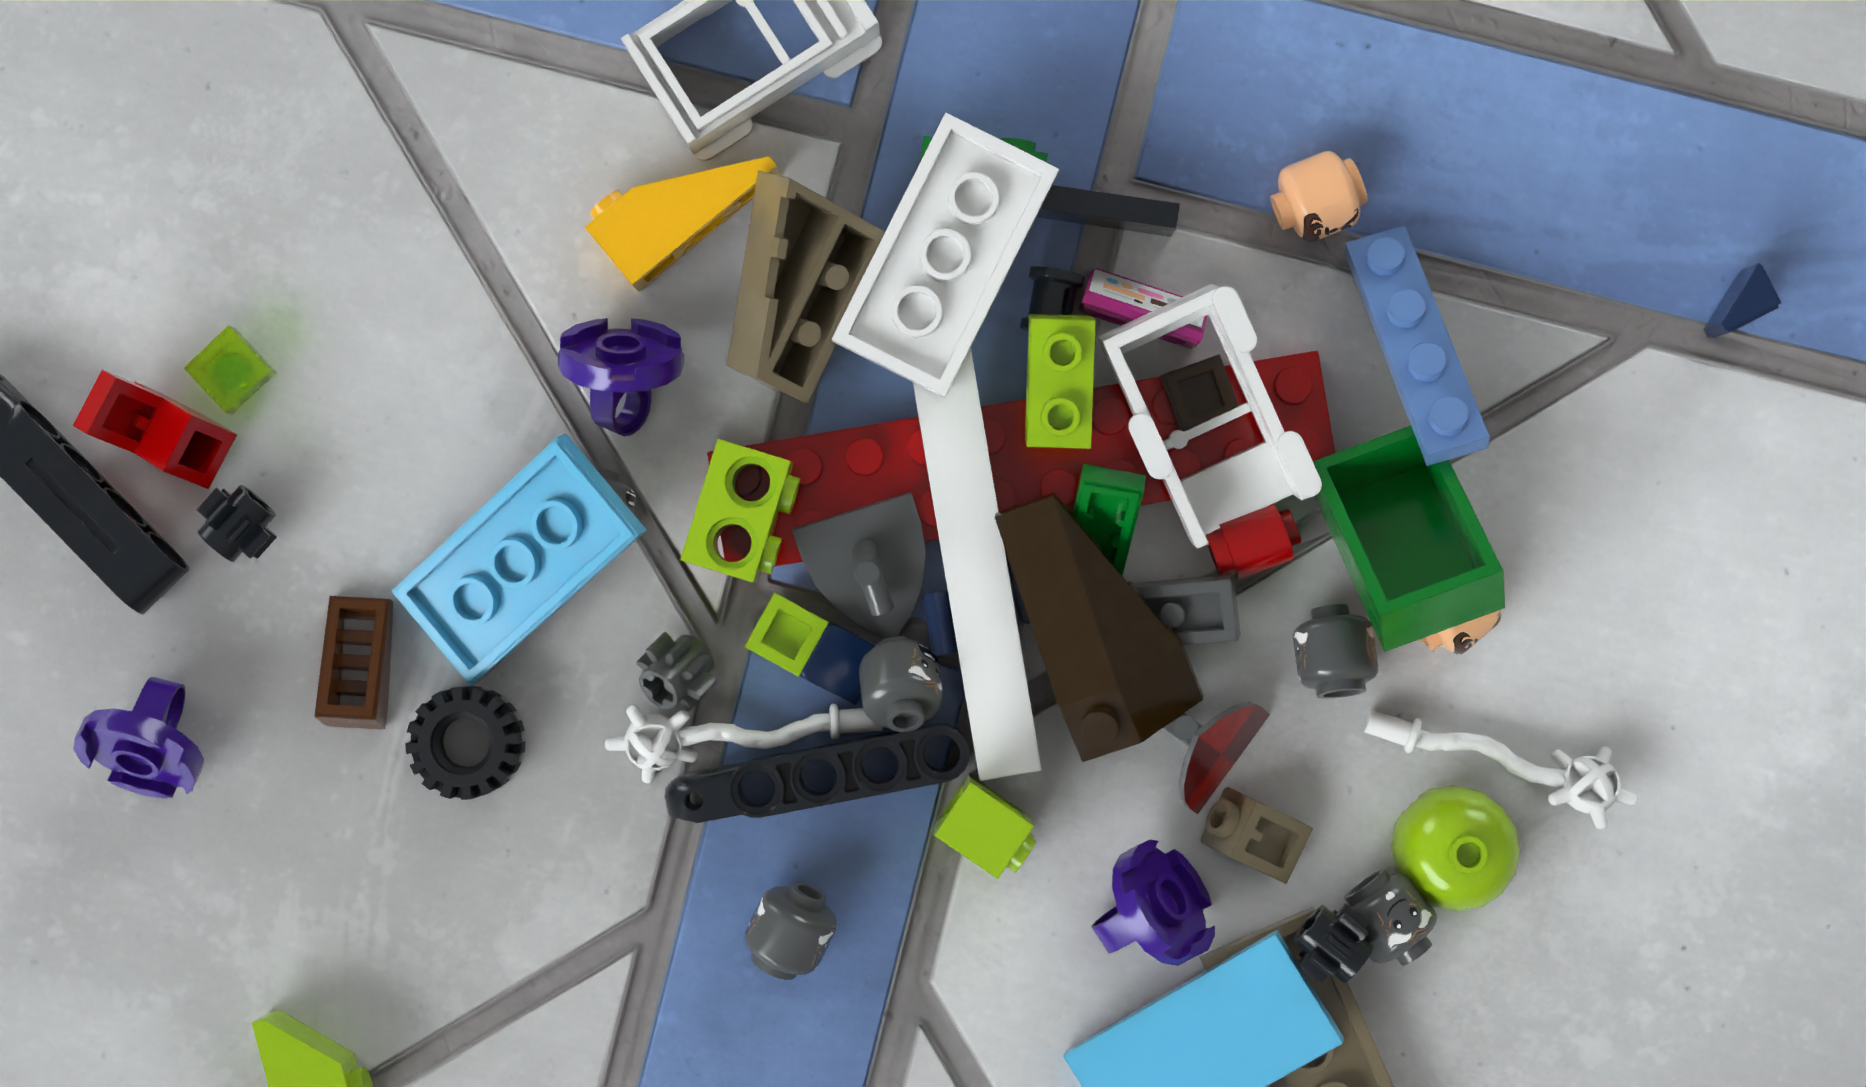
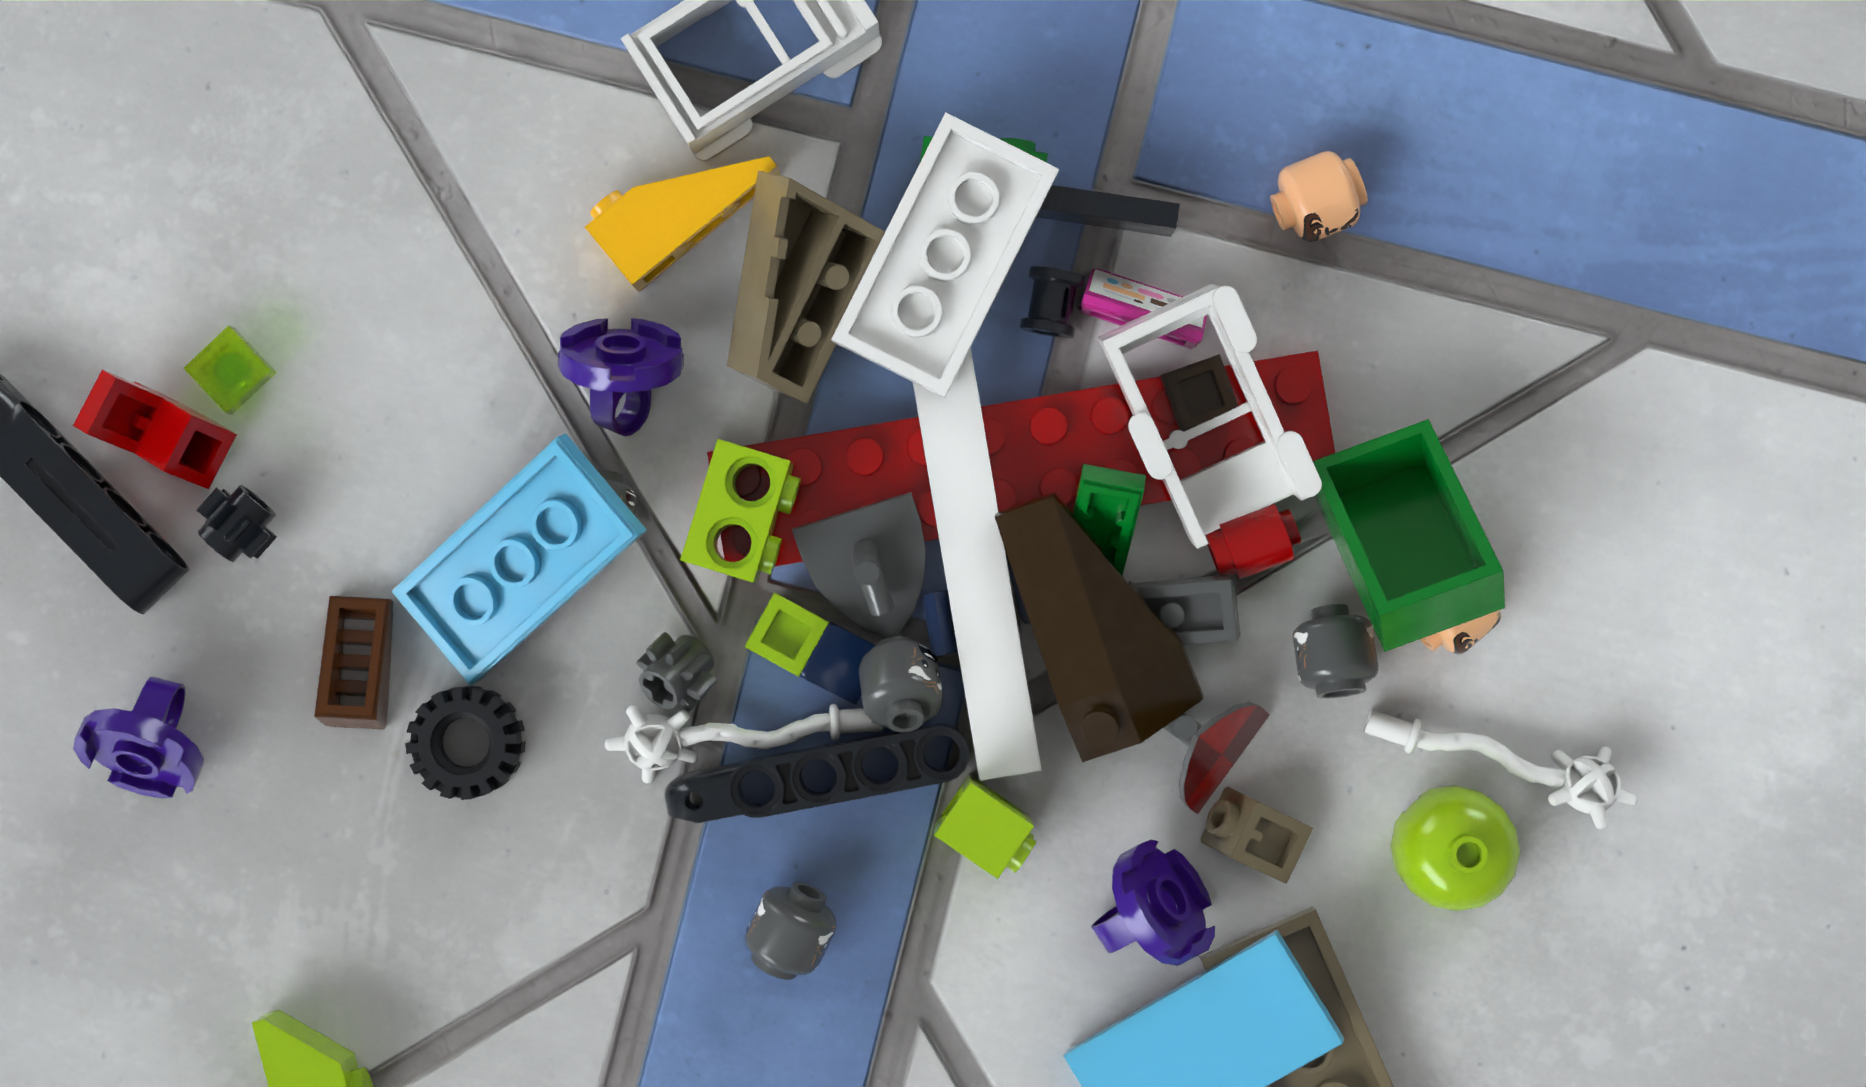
(1060, 381): lime brick -> none
(1333, 943): black gear -> none
(1397, 916): dark grey head -> none
(1416, 346): medium blue plate -> none
(1745, 301): dark blue slope -> none

